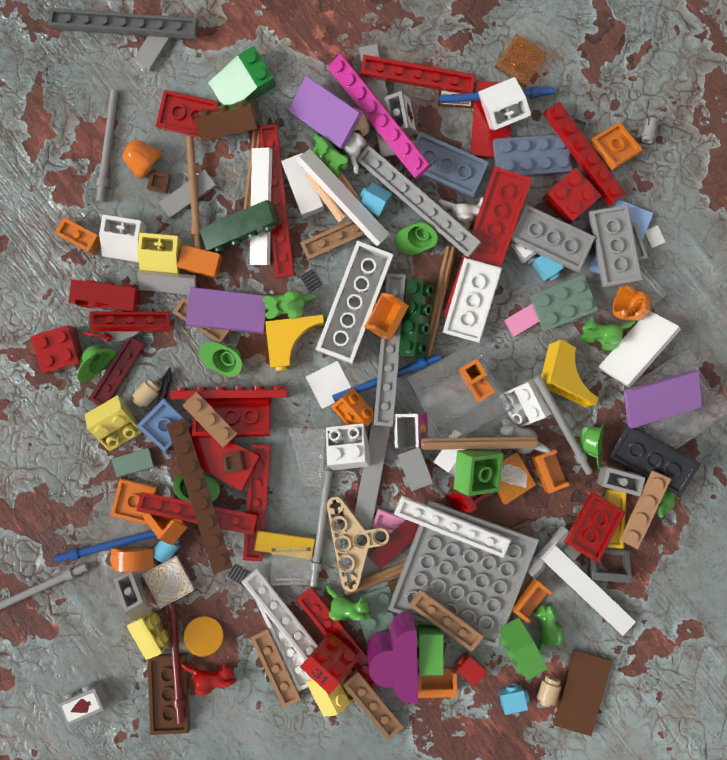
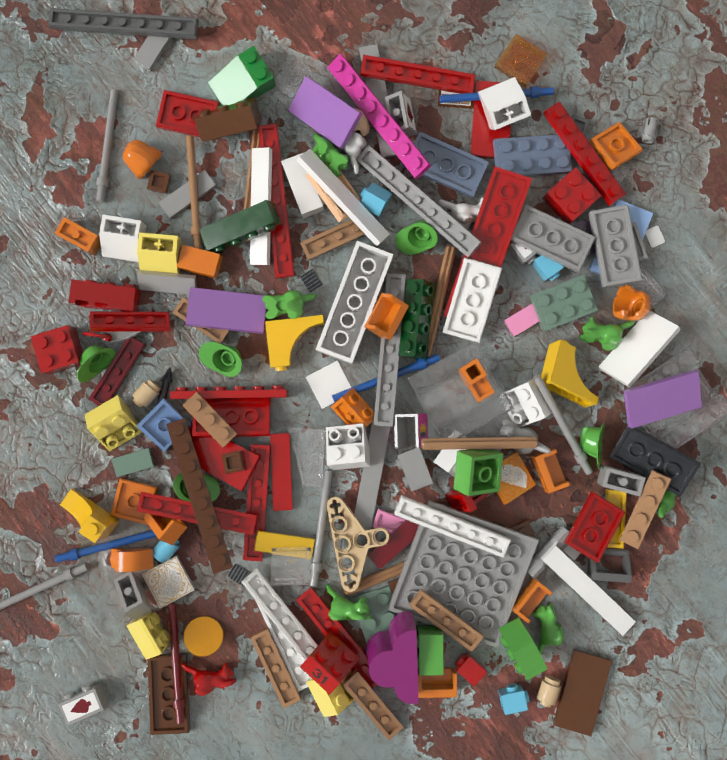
(94, 521): none -> yellow arch
(281, 471): none -> red tile

